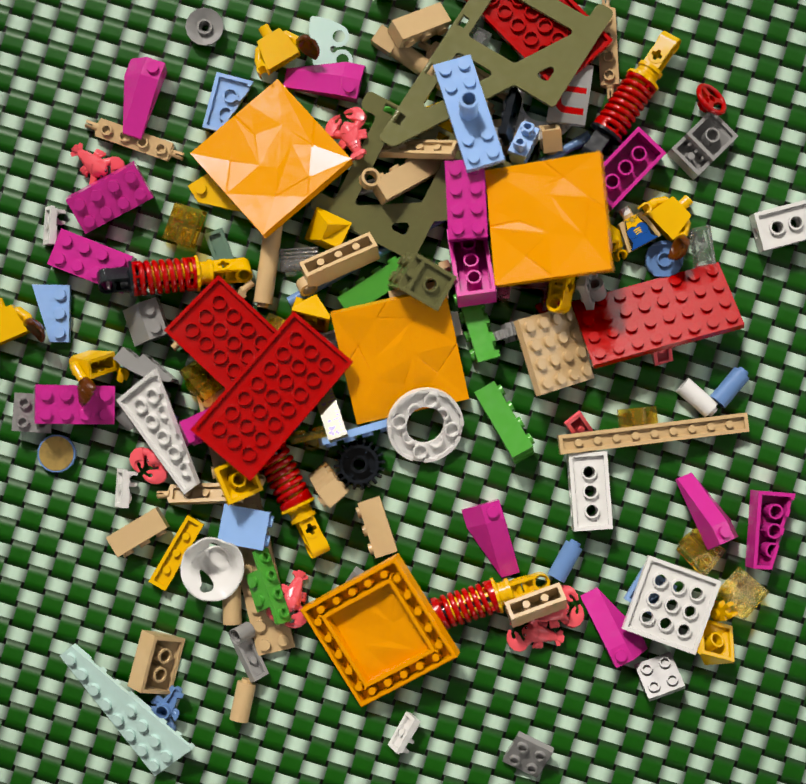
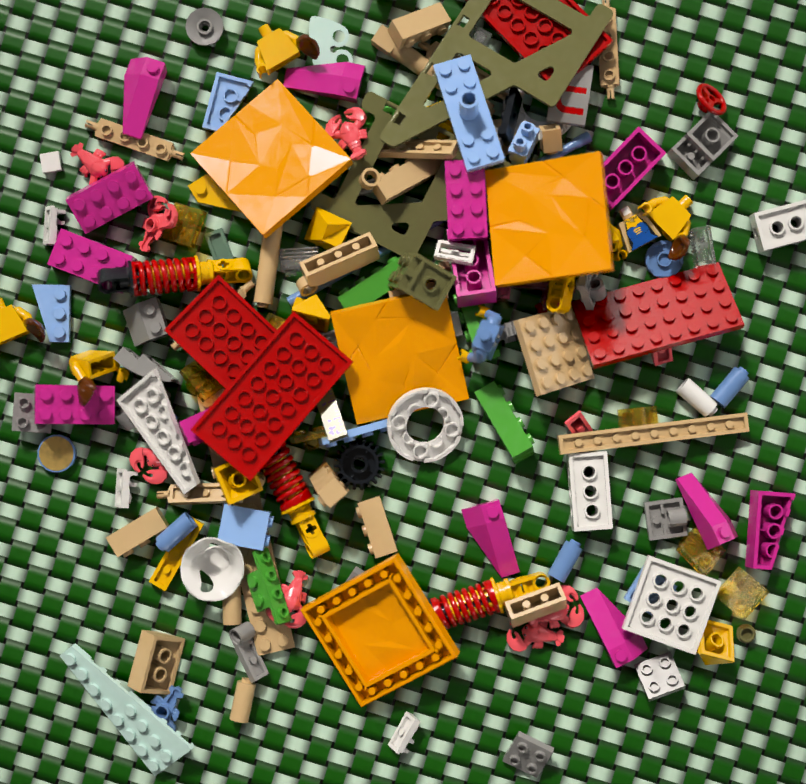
(51, 162): none -> white tile
(157, 222): none -> coral animal
(175, 532): none -> medium blue brick
(455, 256): none -> white tile
(485, 338): none -> medium blue torso
(631, 96): piece -> none
(665, 518): none -> light grey plate
(722, 611): yellow plate -> none
(745, 633): none -> olive plate

